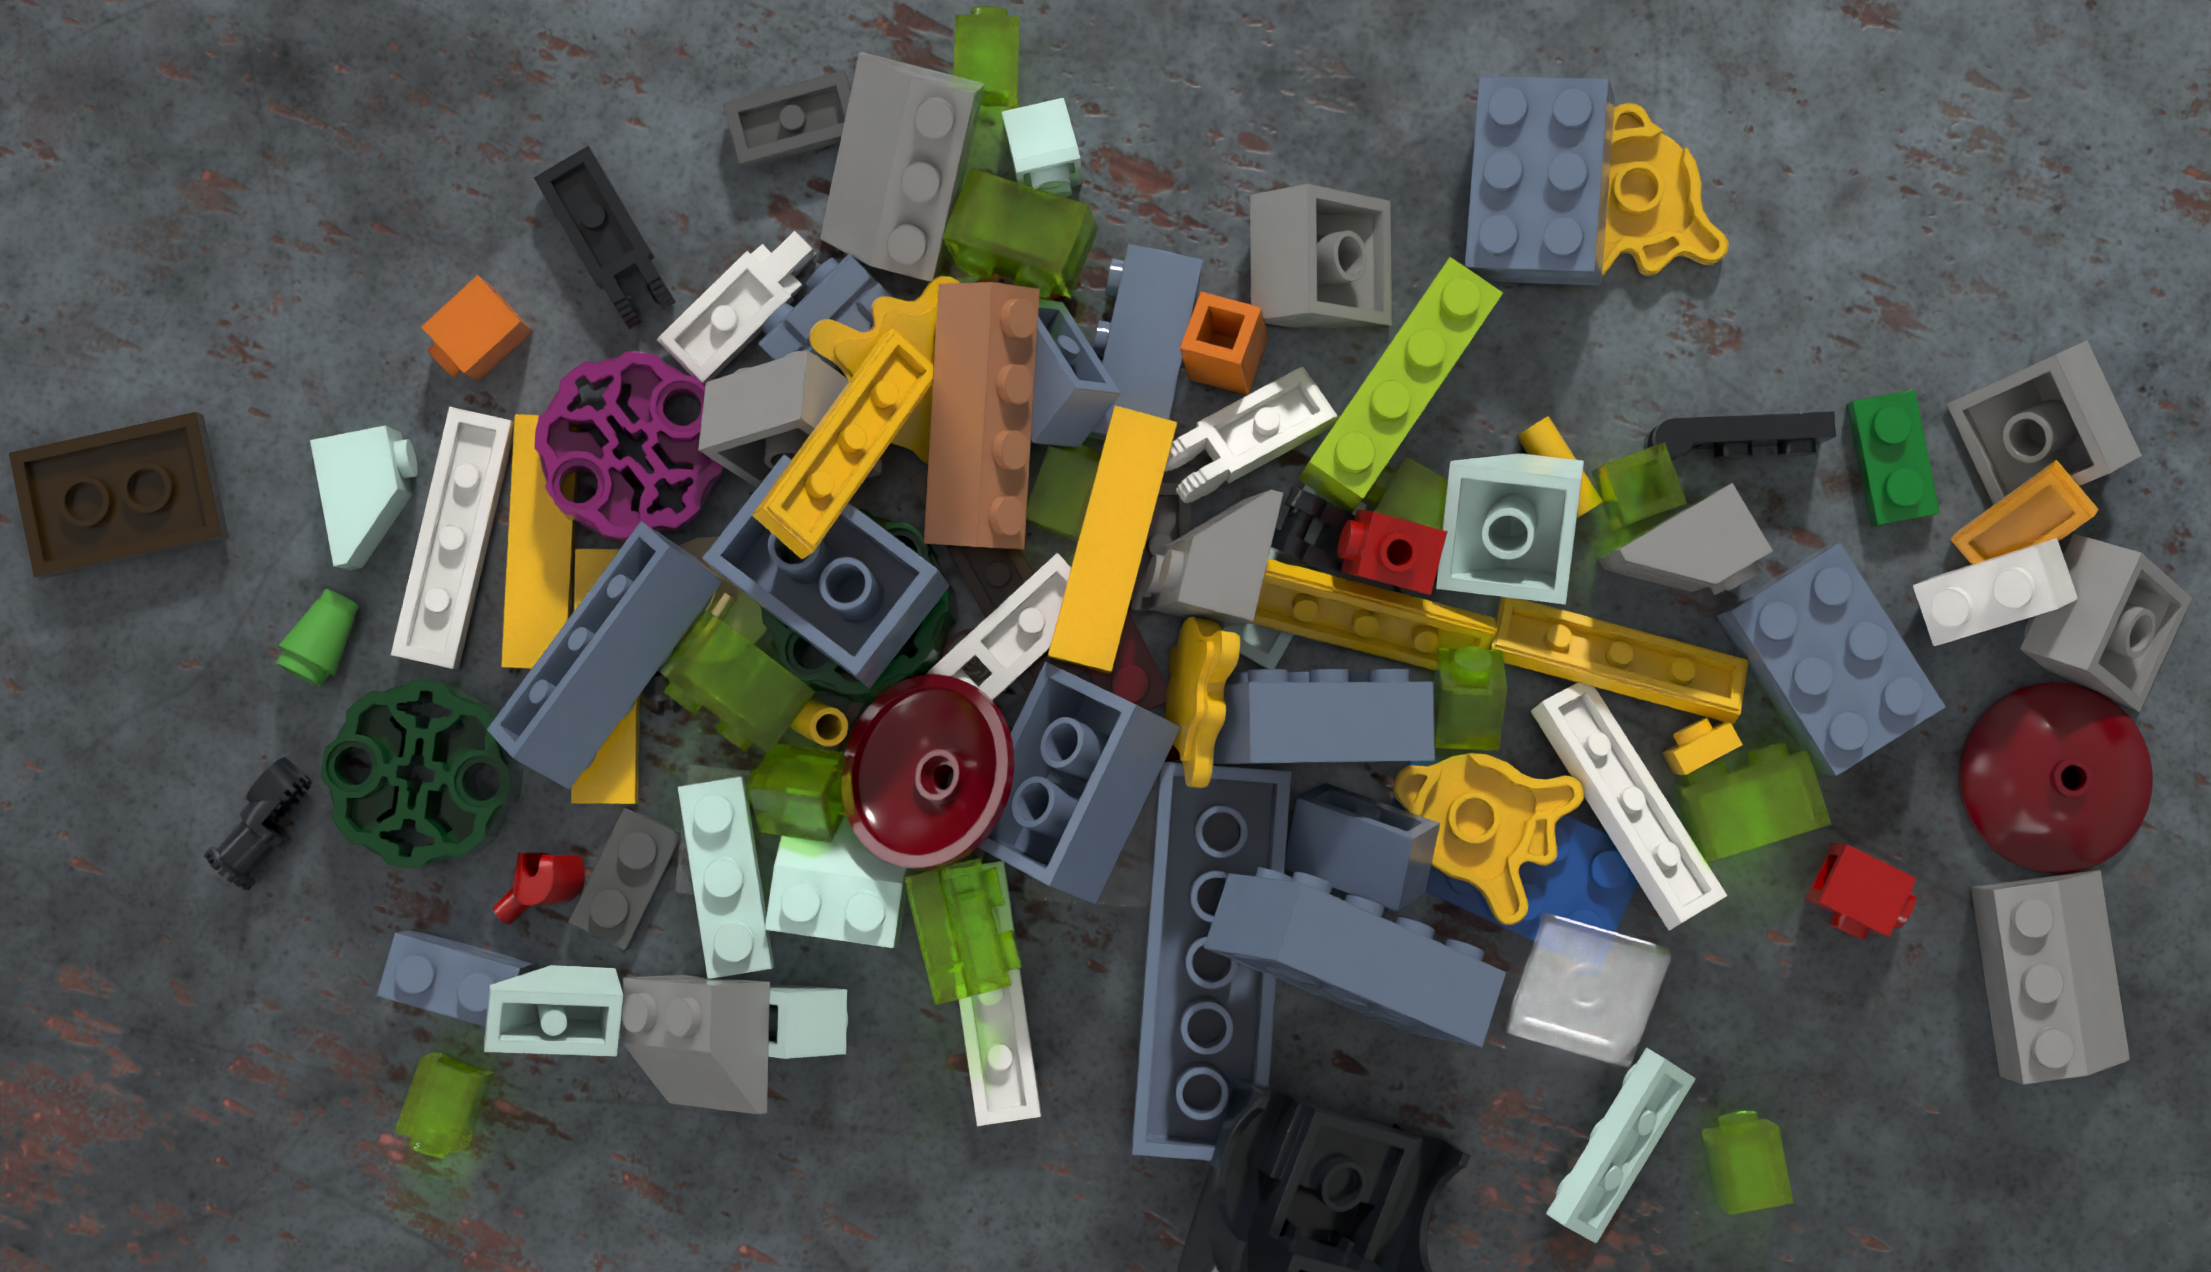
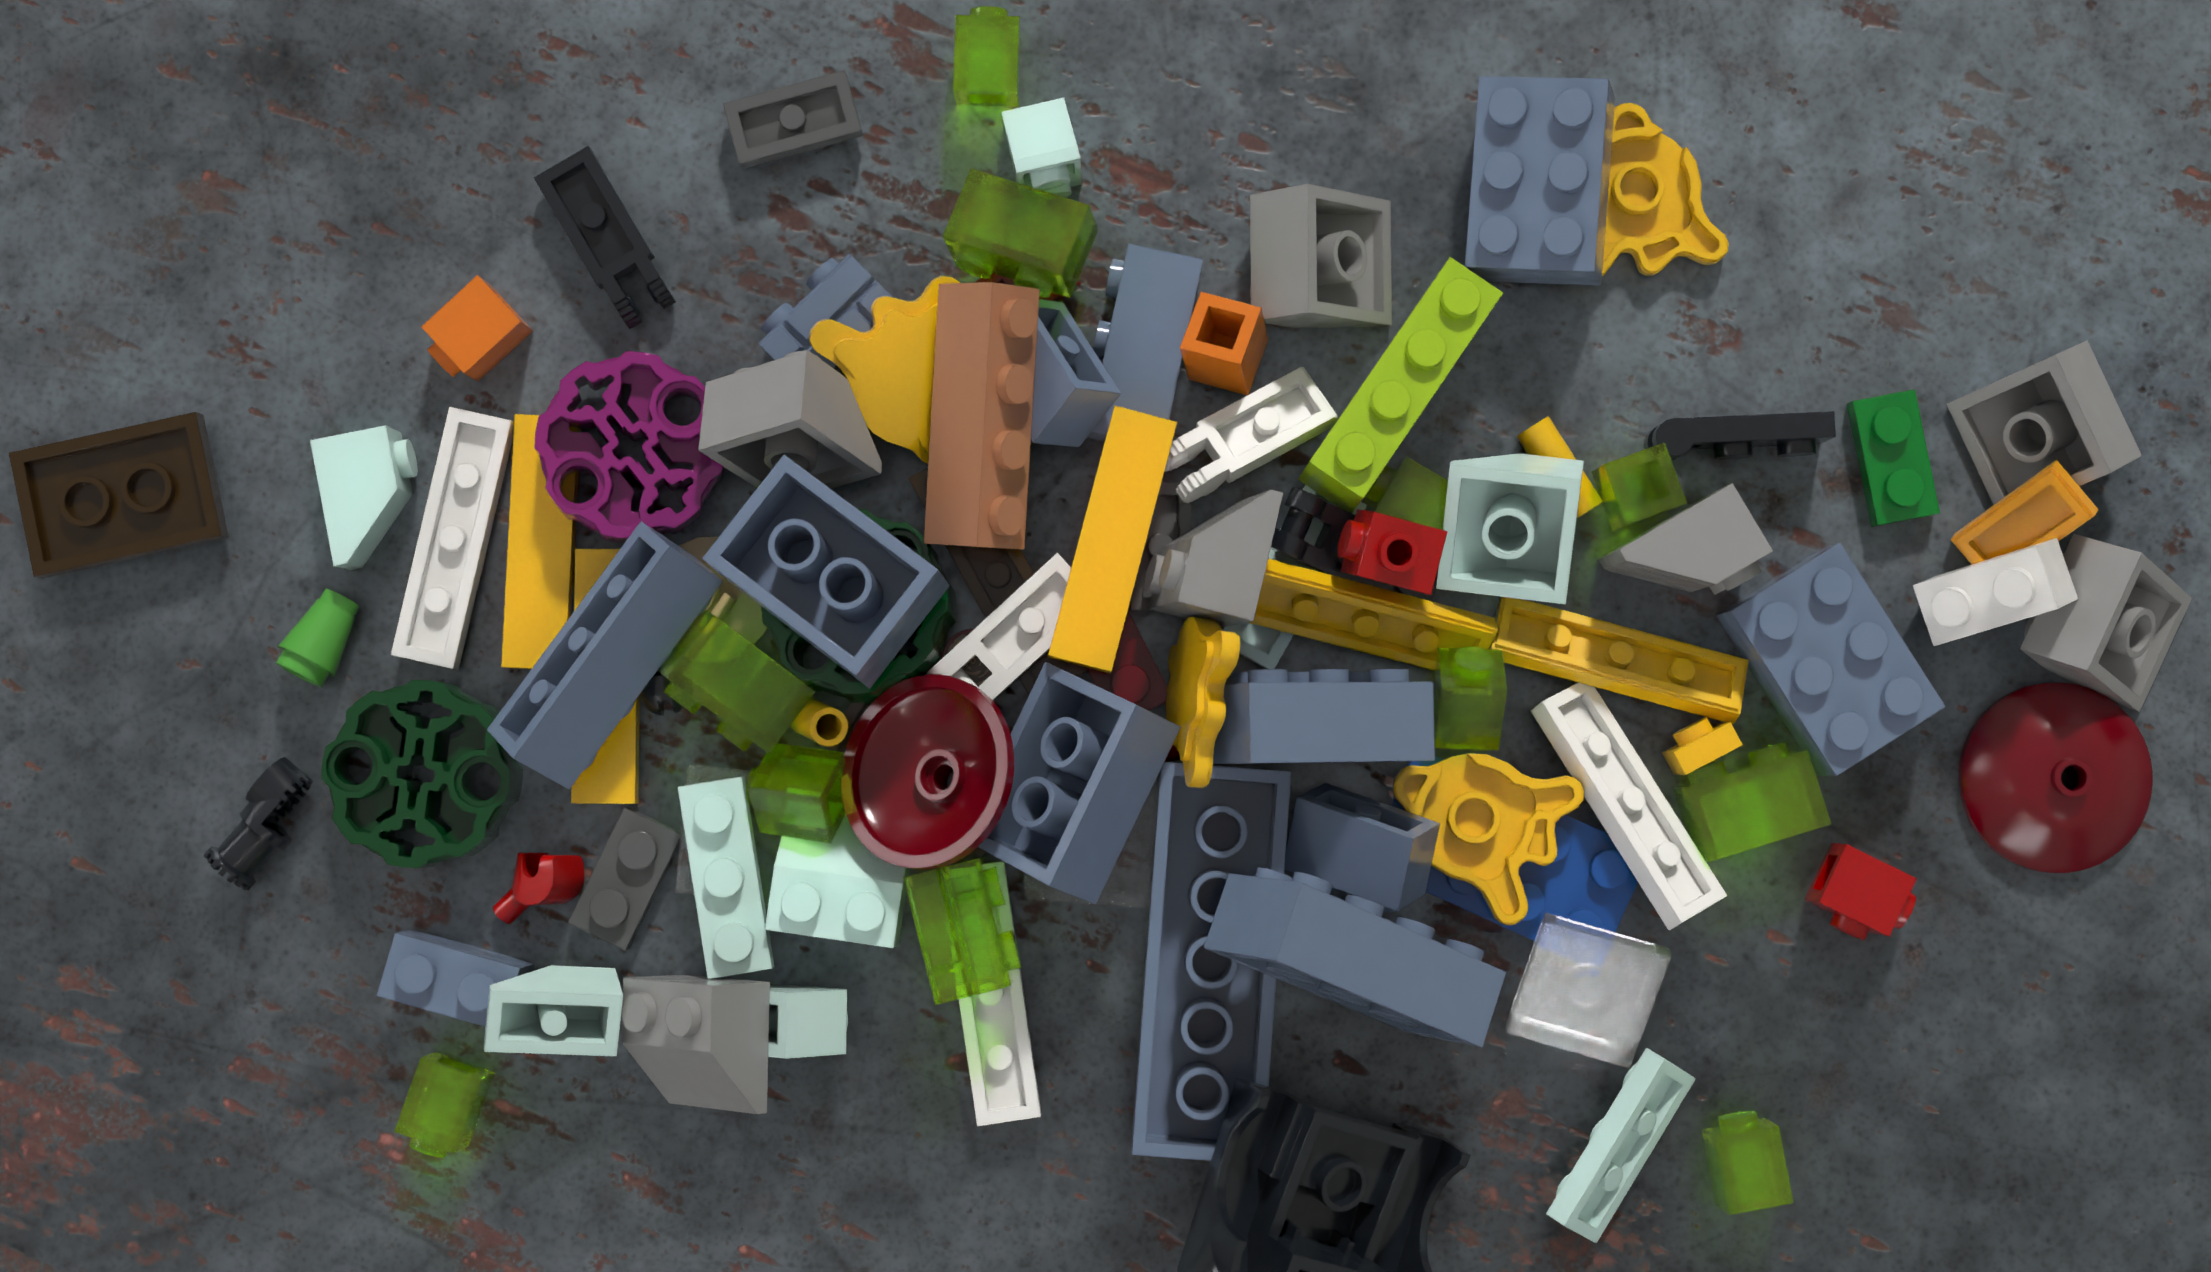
(736, 307): white hinge -> none
(846, 444): yellow tile -> none
(900, 165): light grey slope -> none
(1063, 490): clear neon green brick -> none
(2050, 977): light grey slope -> none

